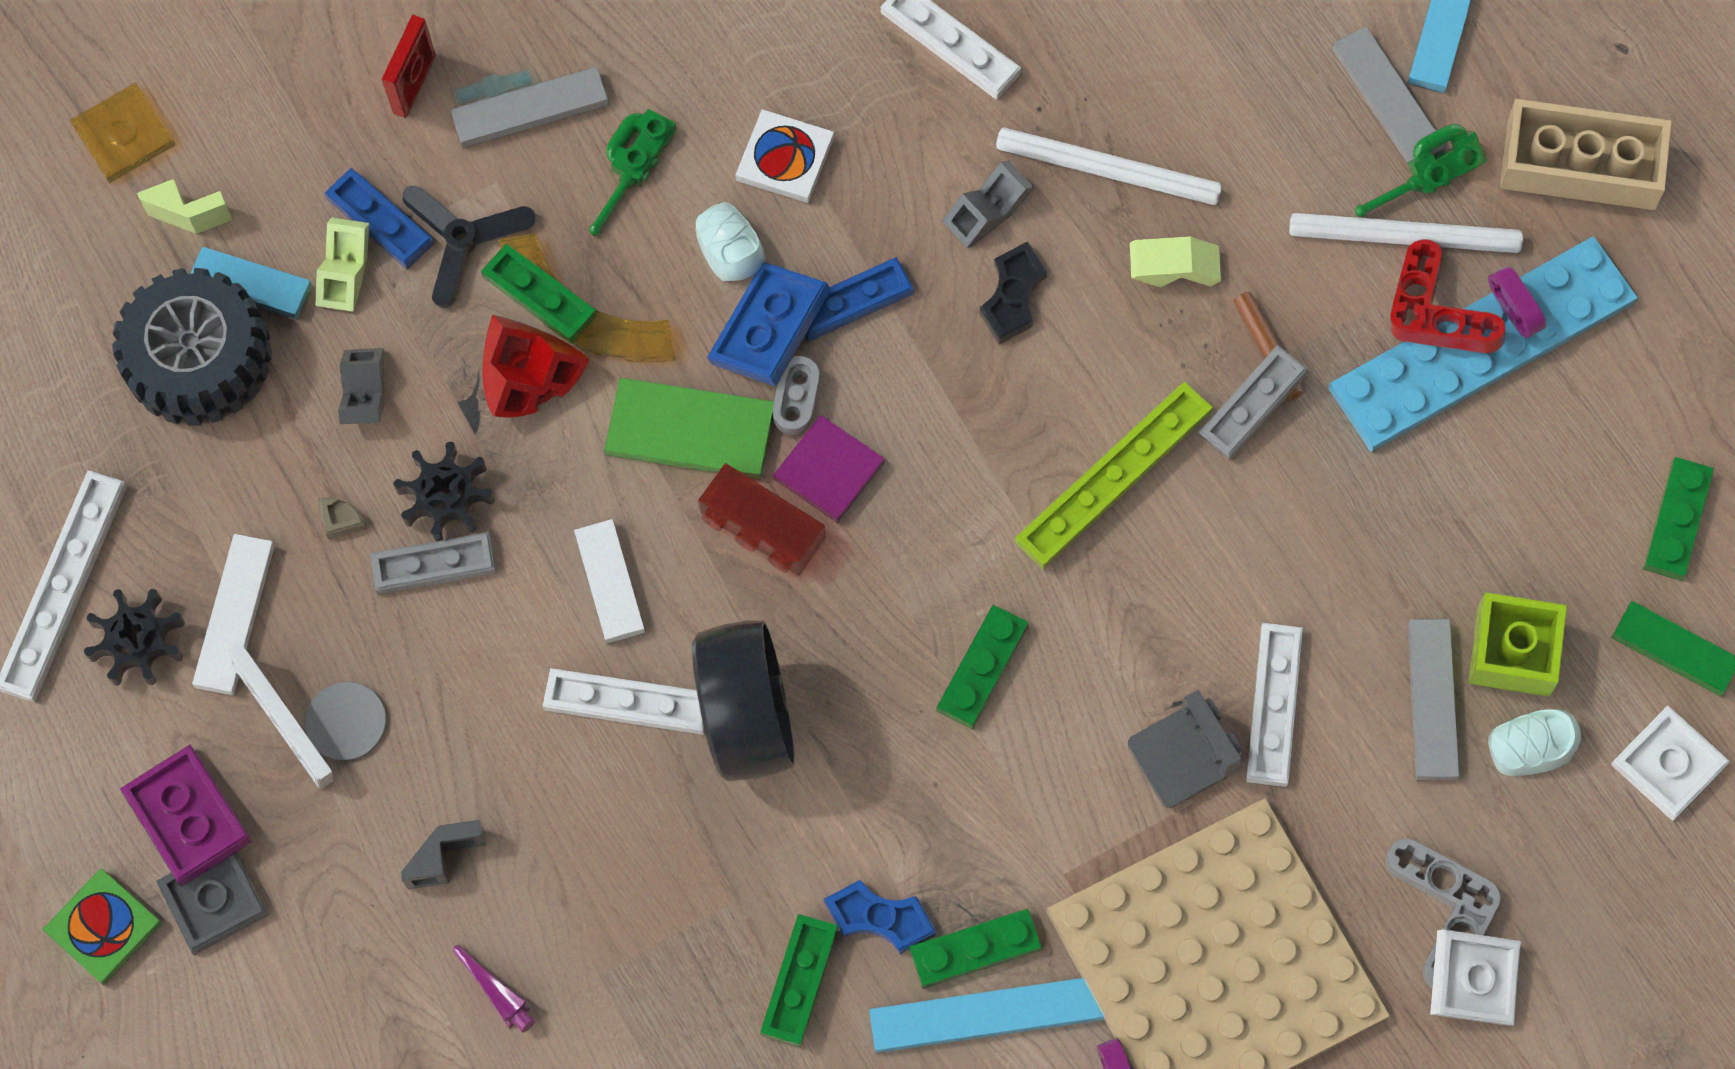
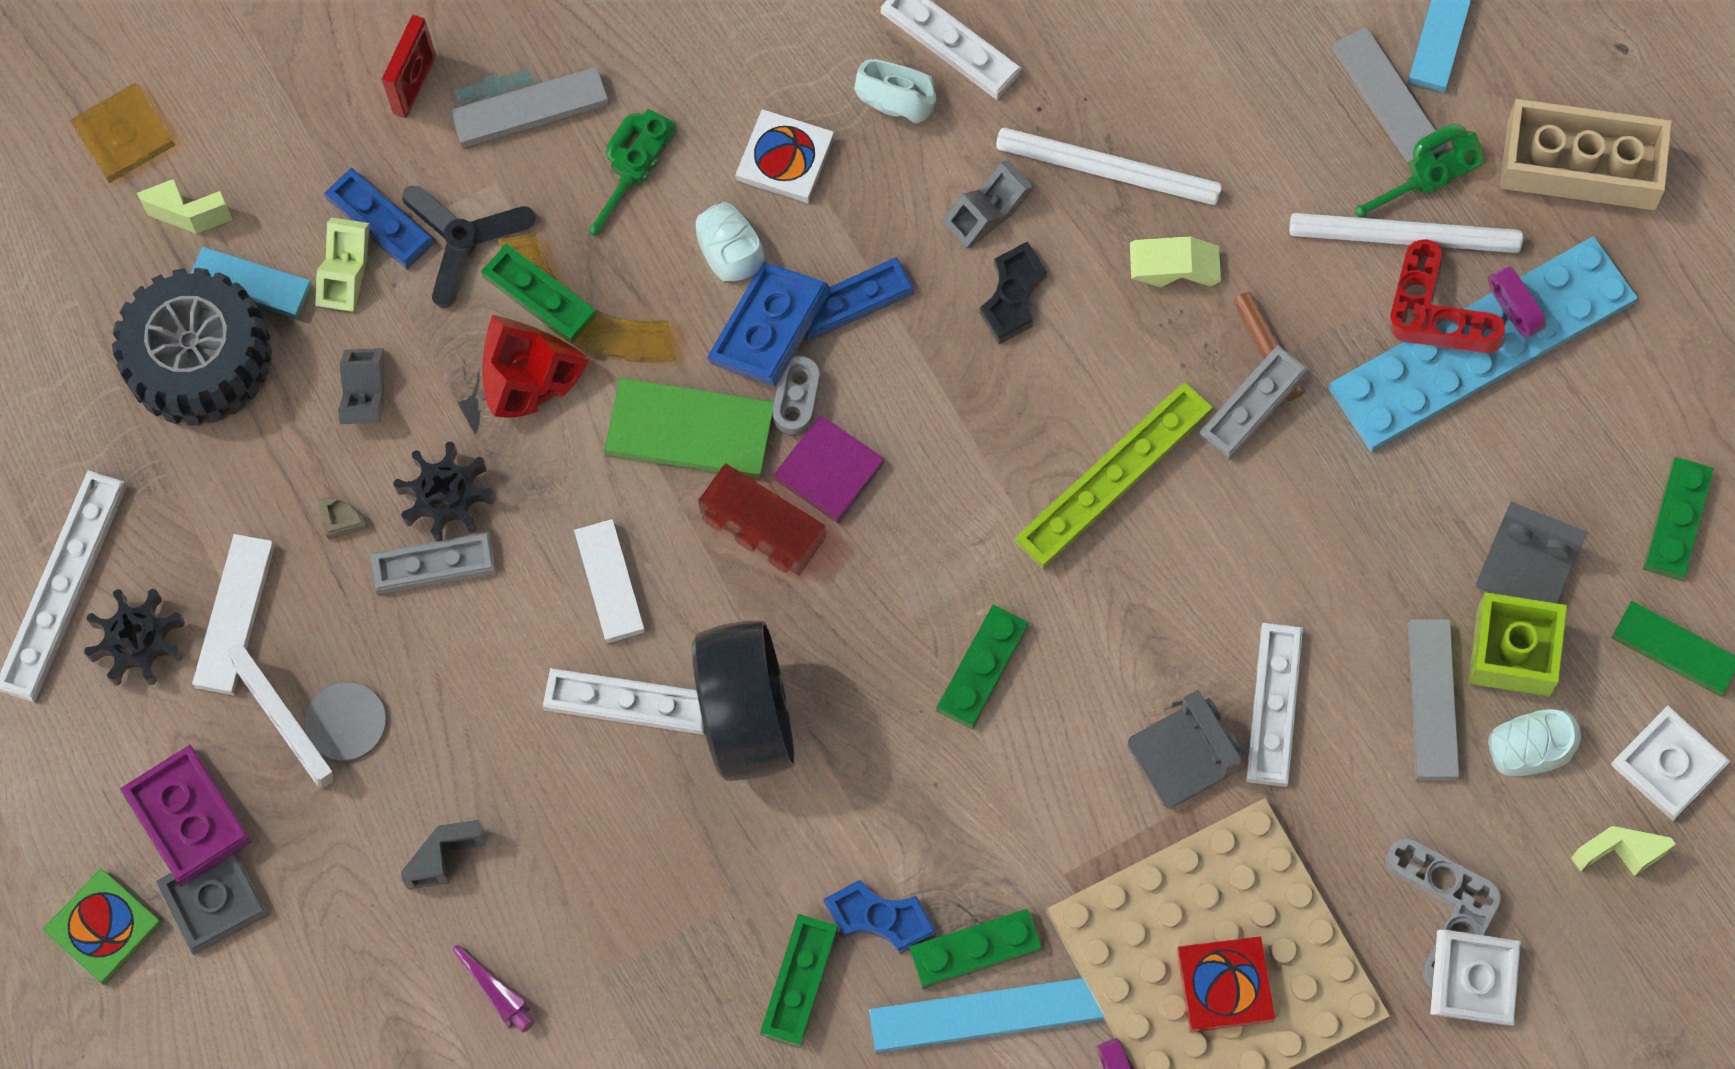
(895, 89): none -> light aqua piece
(1225, 984): none -> tile
(1530, 556): none -> dark grey bracket
(1634, 847): none -> yellowish green slope

